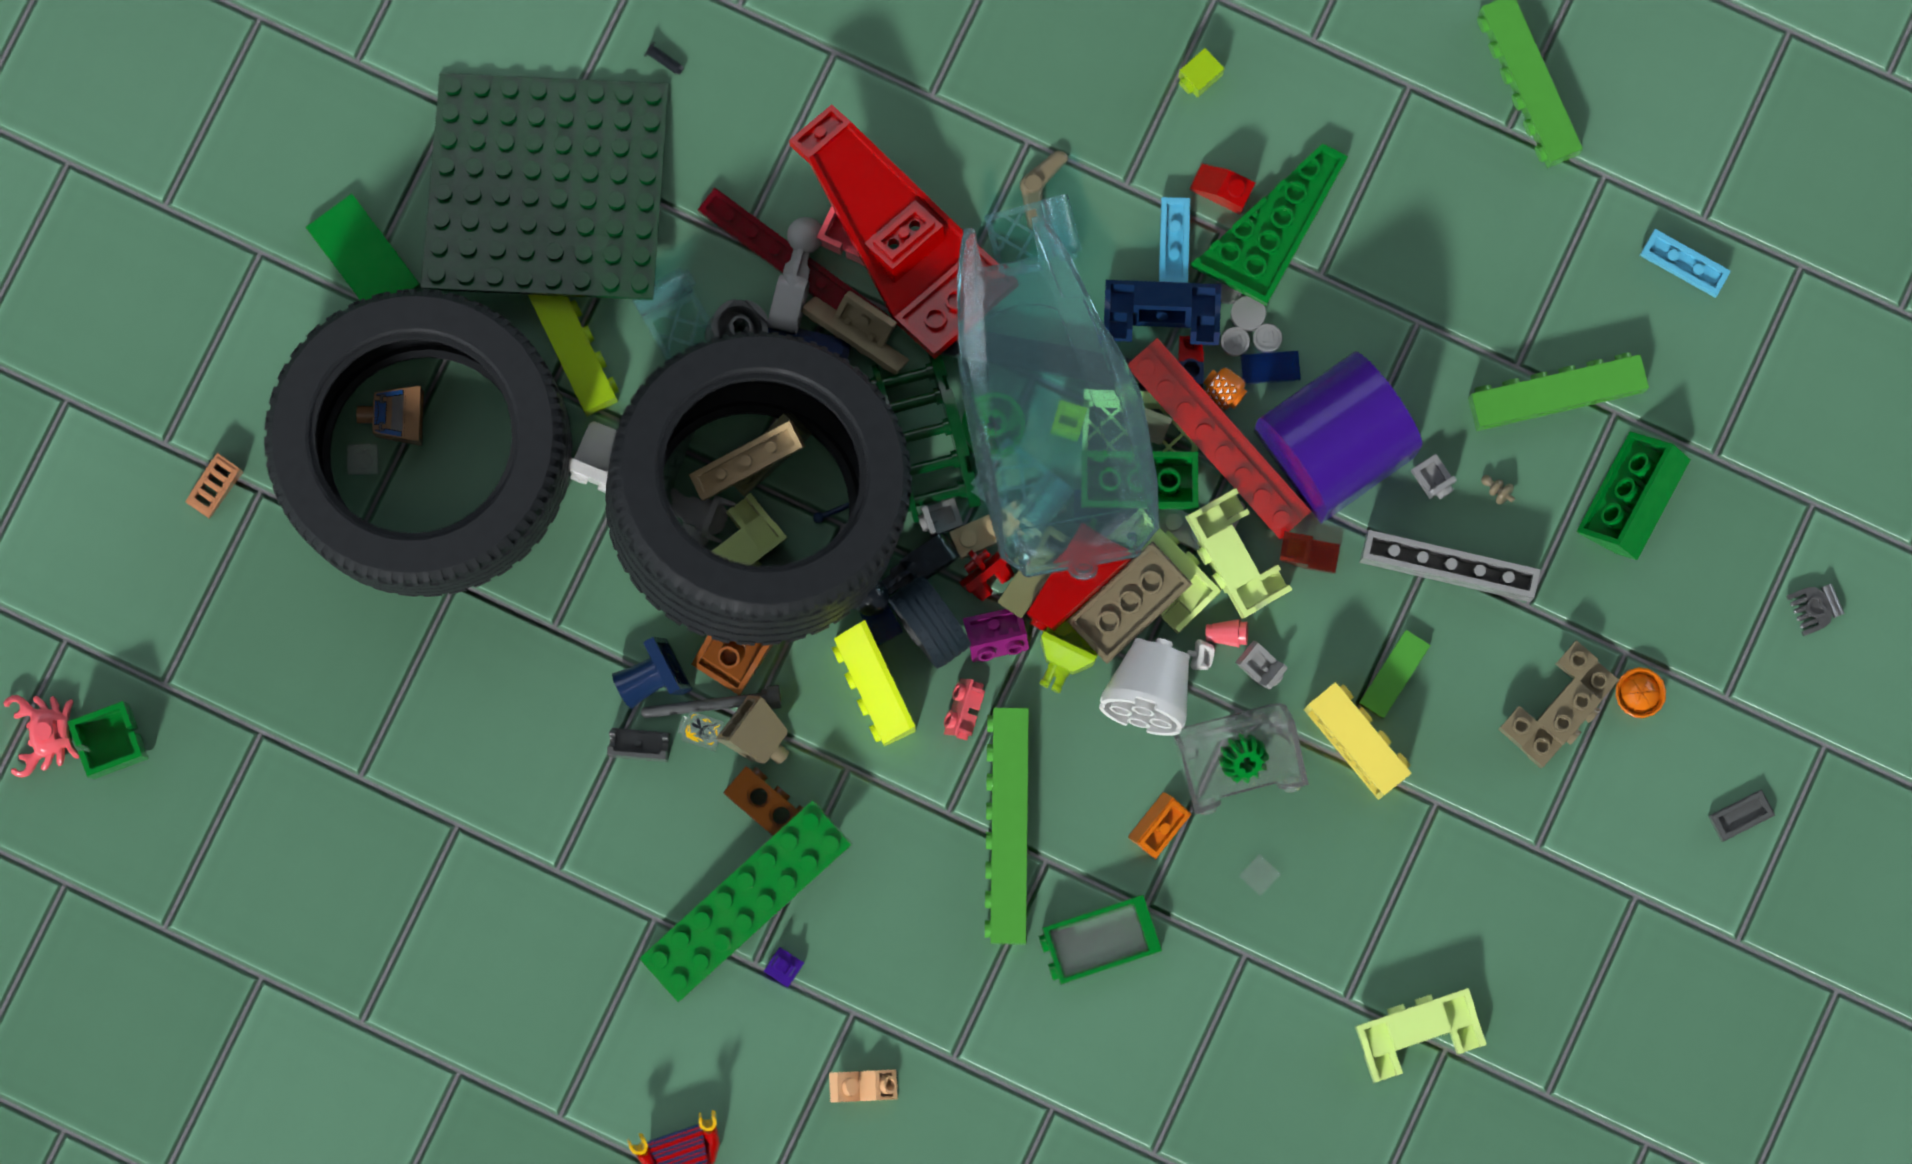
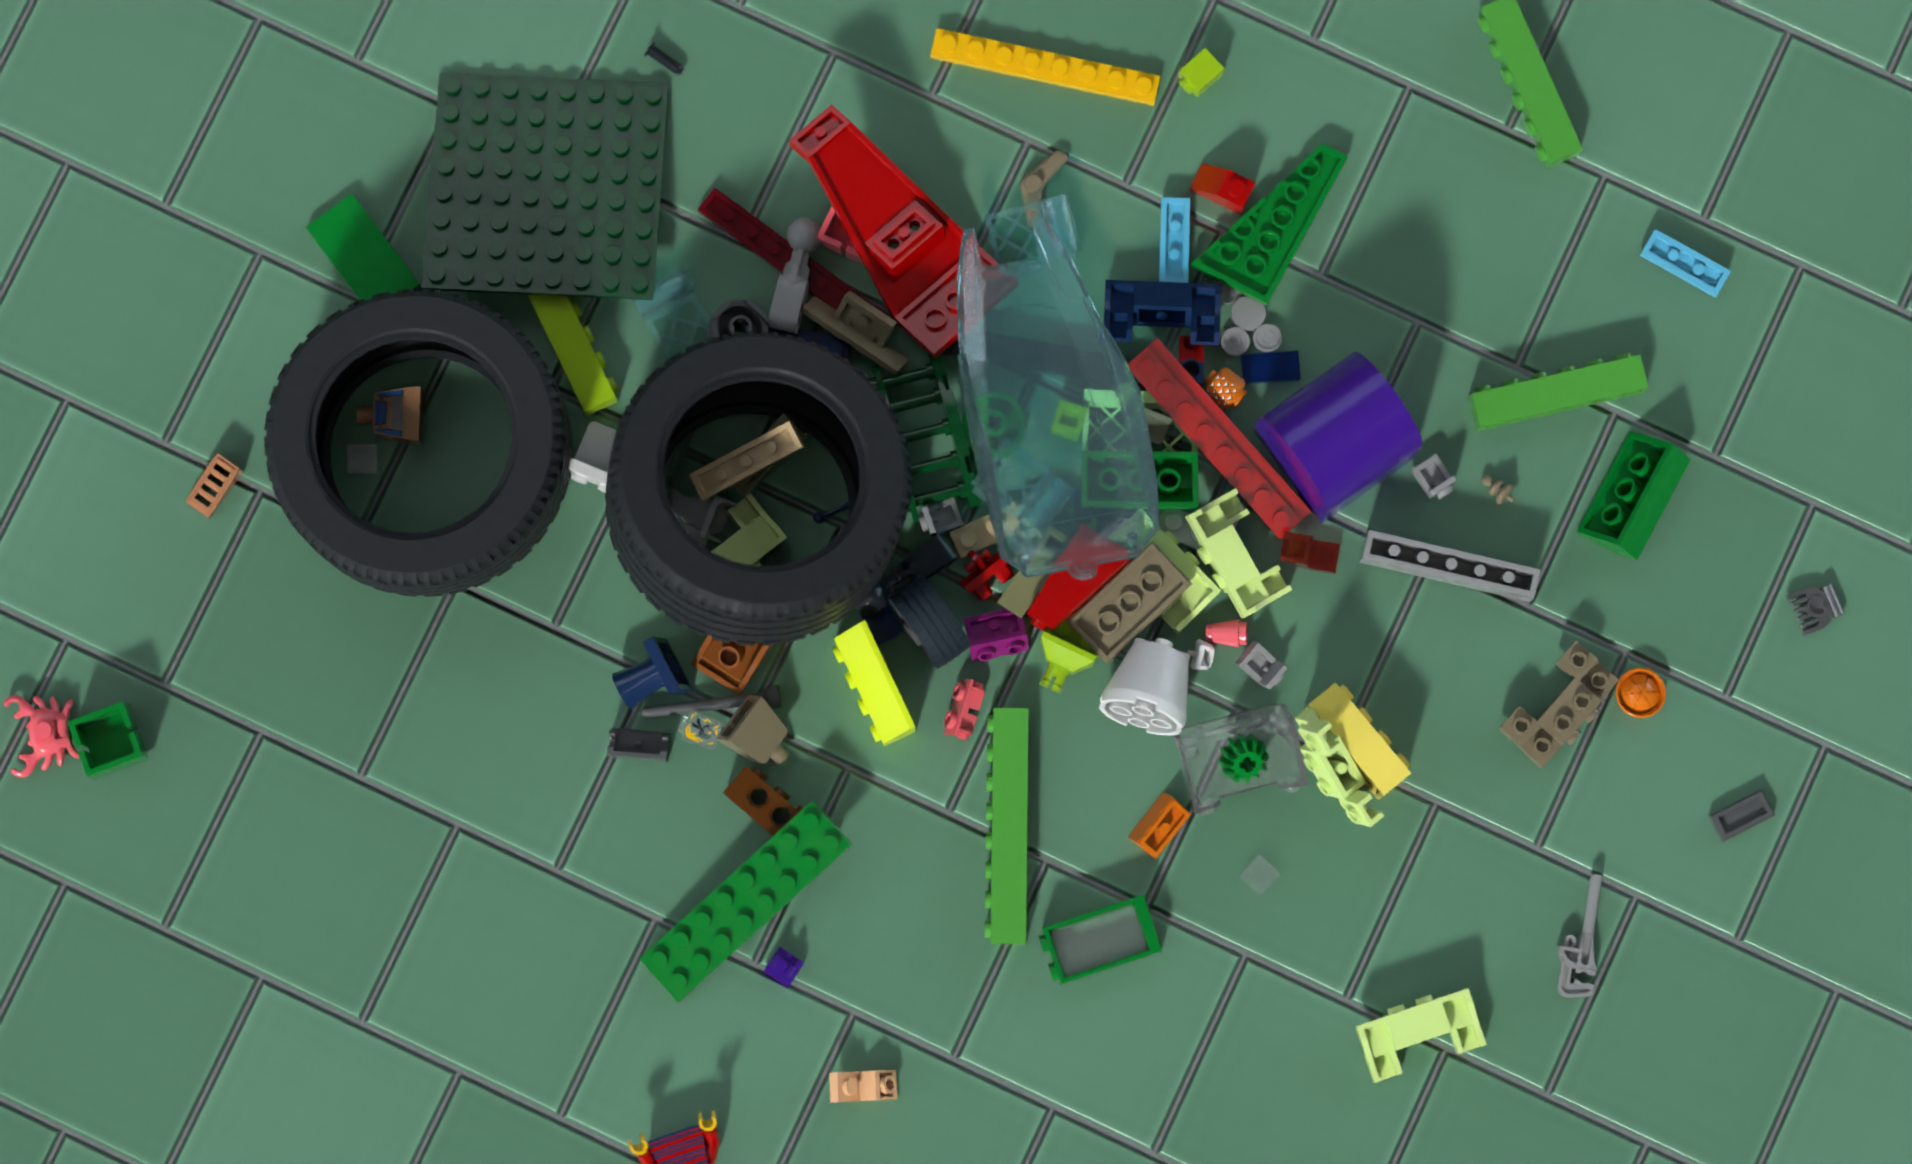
(1045, 66): none -> yellow plate
(1335, 768): none -> yellowish green bracket
(1394, 674): bright green tile -> none
(1580, 953): none -> light grey piece

